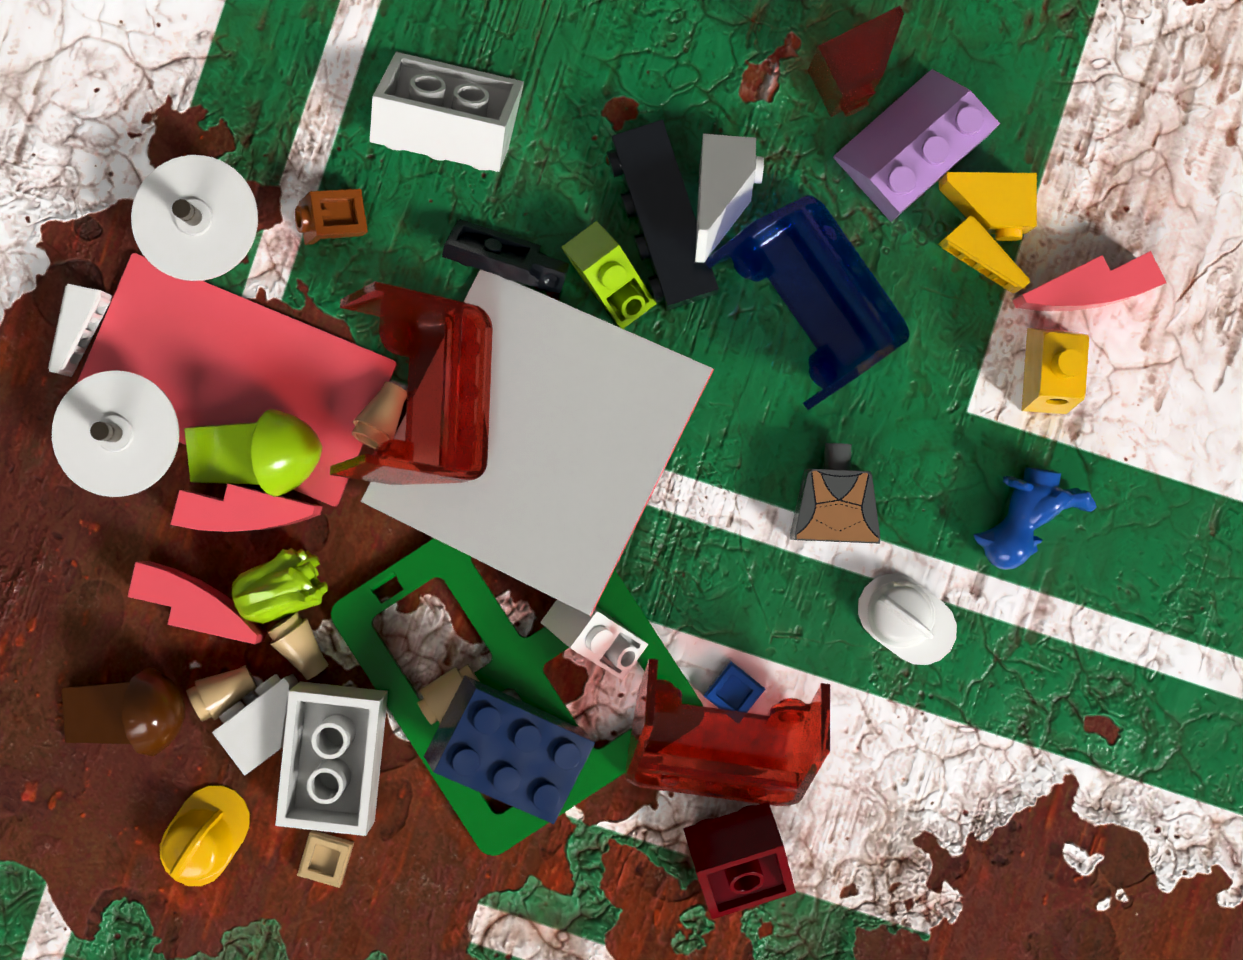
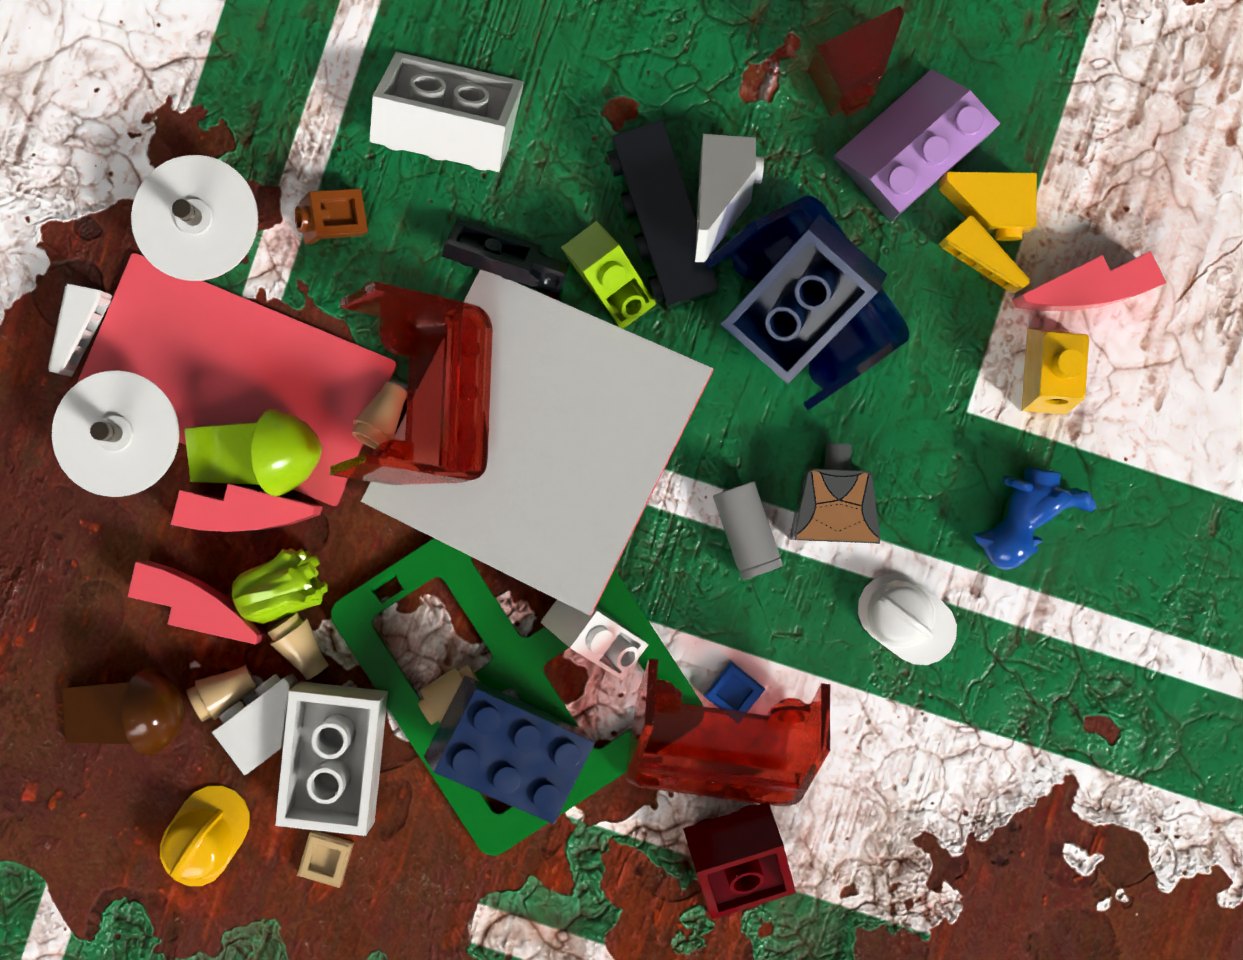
(748, 530): none -> light grey pin
(804, 299): none -> dark blue brick

